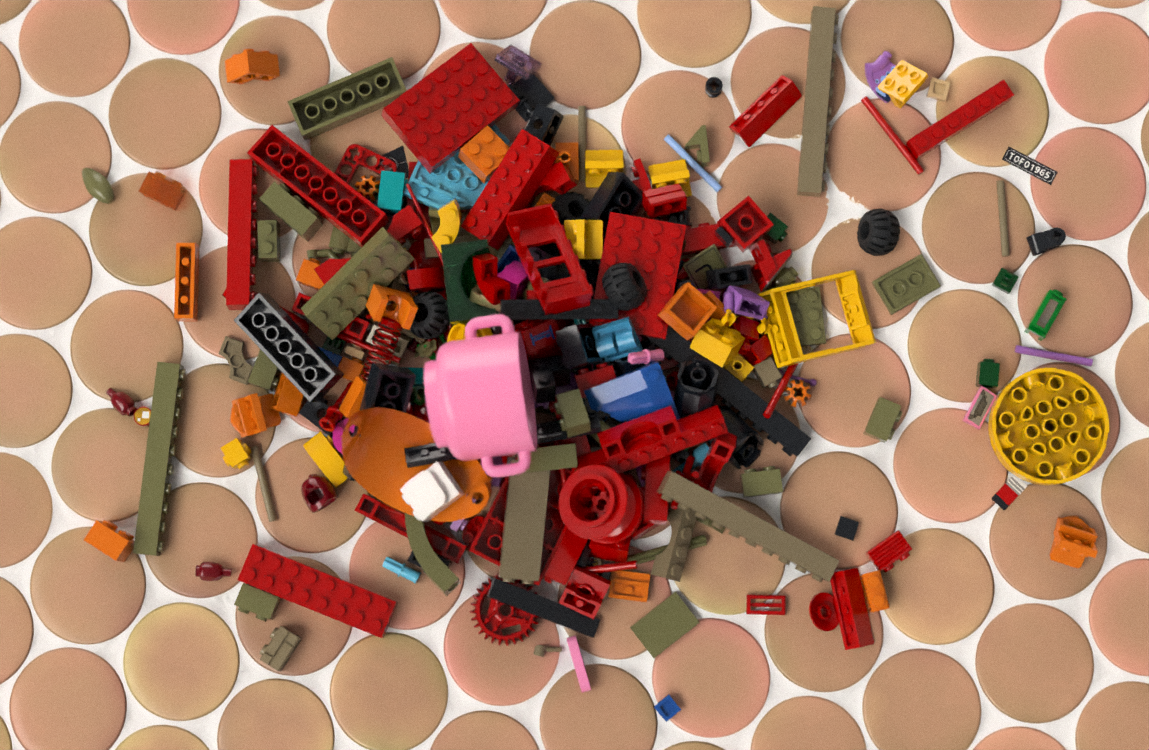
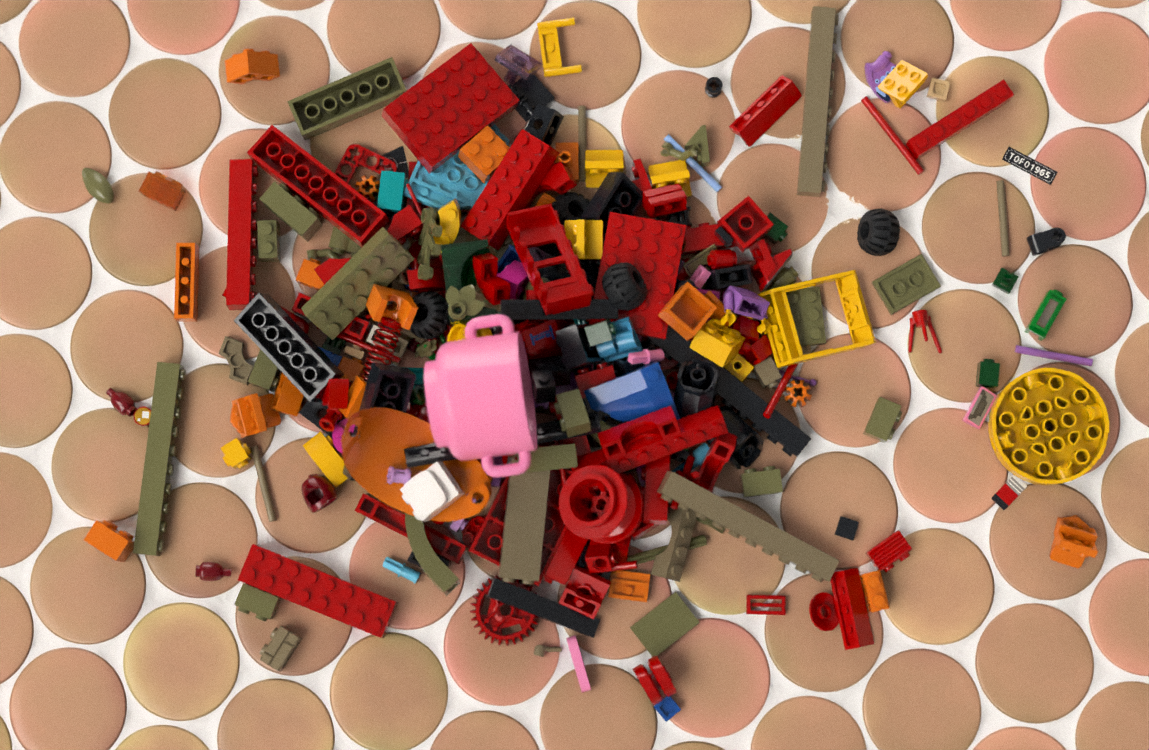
(336, 394): none -> red slope
(398, 475): none -> lavender bush
(427, 242): none -> olive plant
(463, 299): none -> olive plate
(550, 48): none -> yellow plate
(600, 332): none -> brick
(600, 558): none -> red brick
(654, 680): none -> red wheel
(691, 152): none -> olive arm
(700, 276): none -> bright pink tile
(722, 259): none -> red brick
(921, 320): none -> red plant

